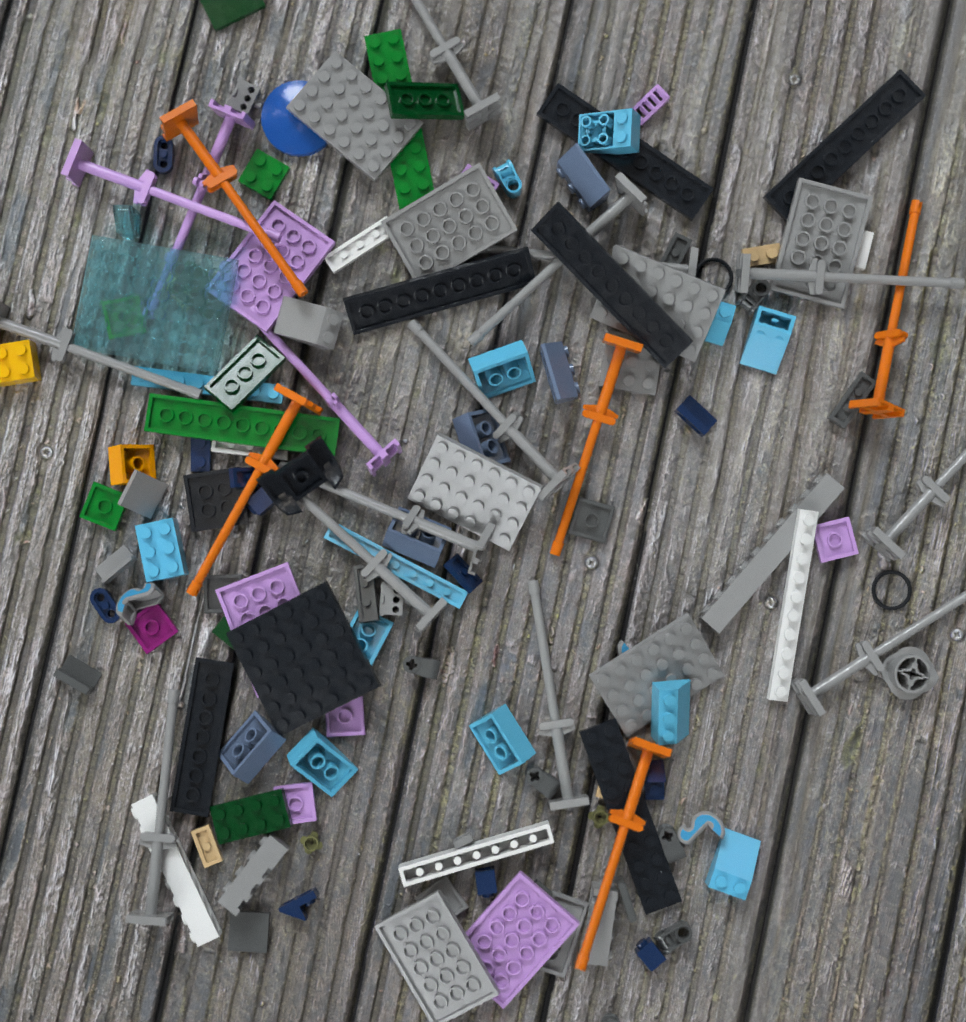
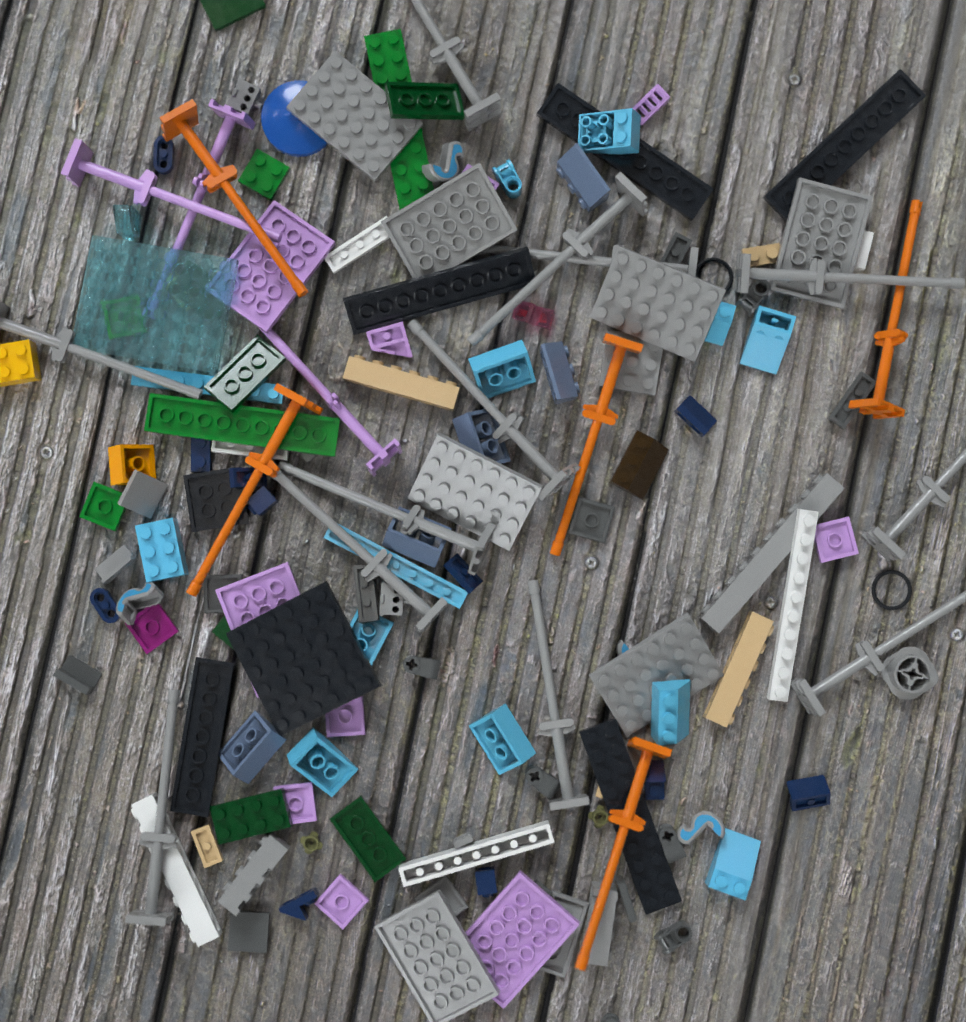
(301, 476): black piece -> none
(308, 323): light grey slope -> none
(341, 901): none -> lavender tile
(368, 838): none -> dark green plate
(390, 340): none -> lavender wing
(401, 383): none -> tan brick
(448, 164): none -> light grey animal
(534, 315): none -> clear pink slope
(611, 285): black plate -> none
(639, 465): none -> dark brown slope
(649, 953): dark blue brick -> none
(738, 669): none -> tan brick
(808, 793): none -> dark blue panel

